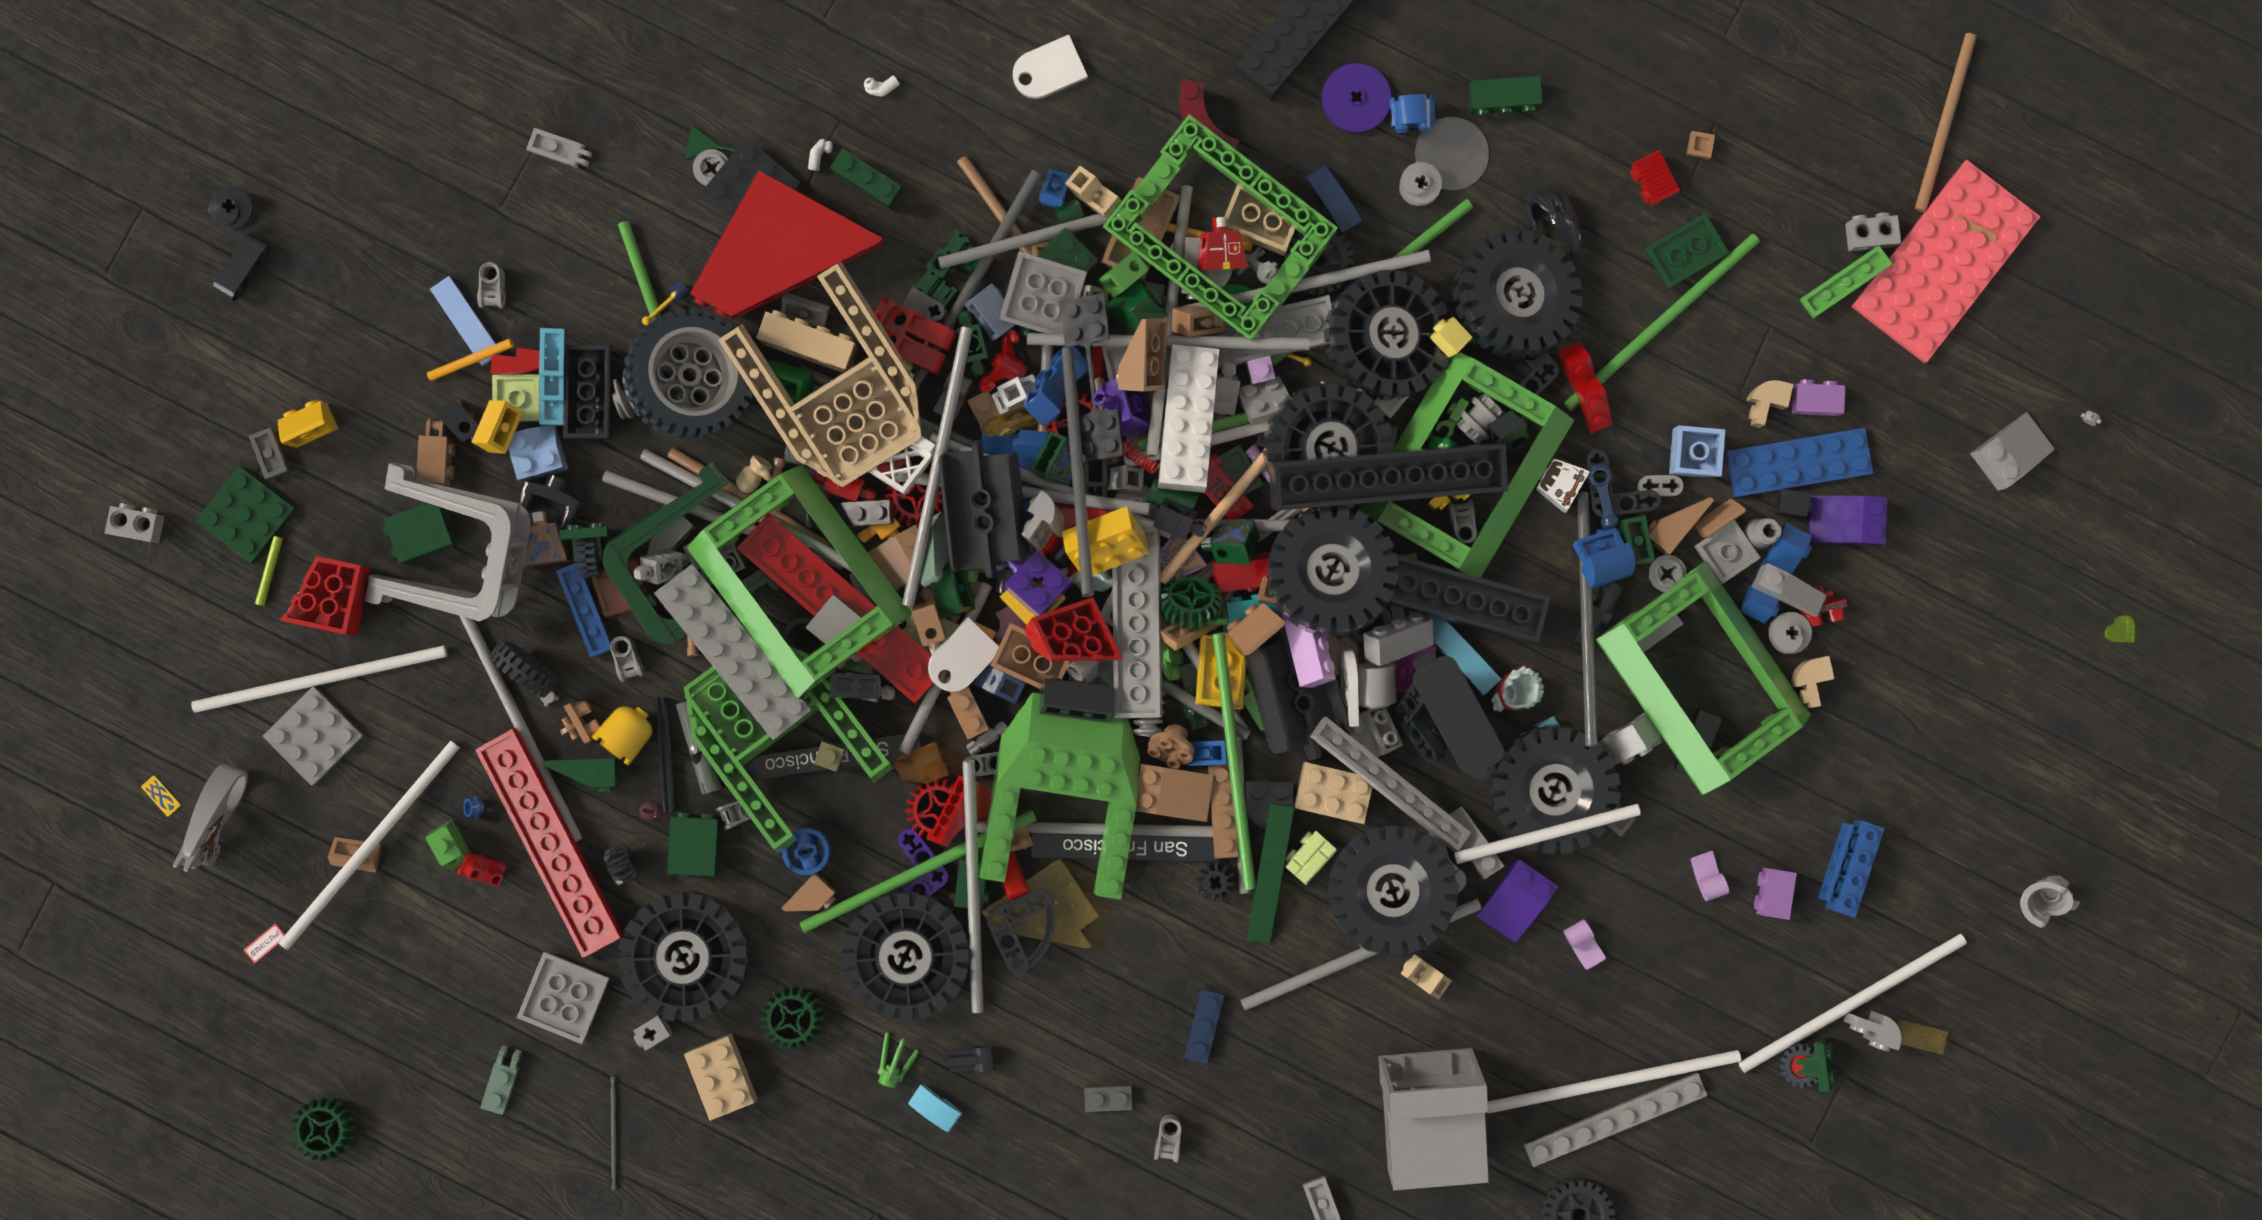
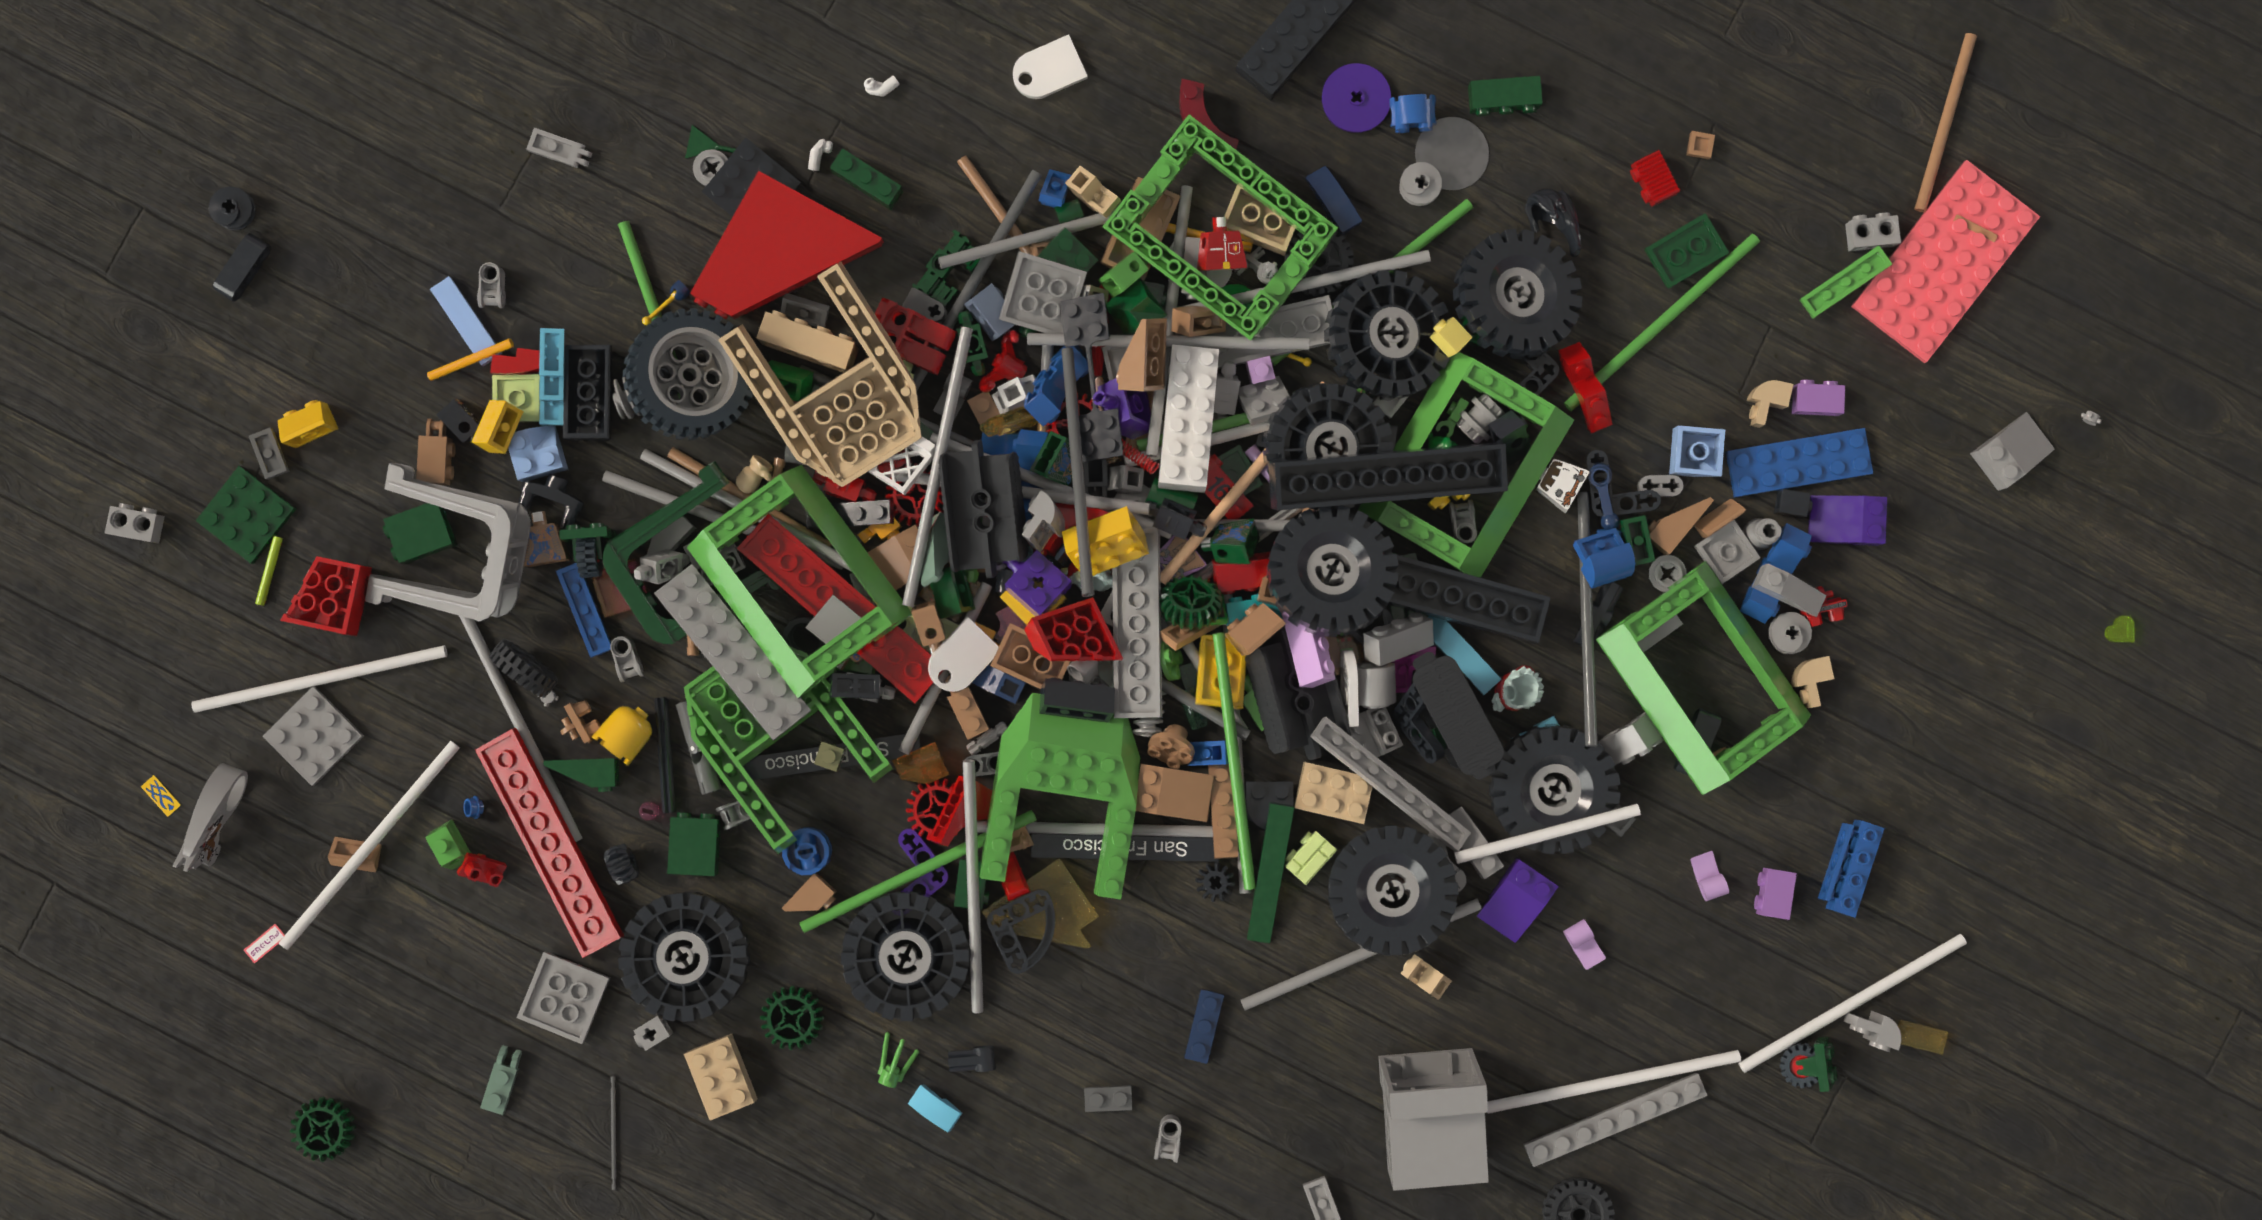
(2047, 898): light grey helmet -> none

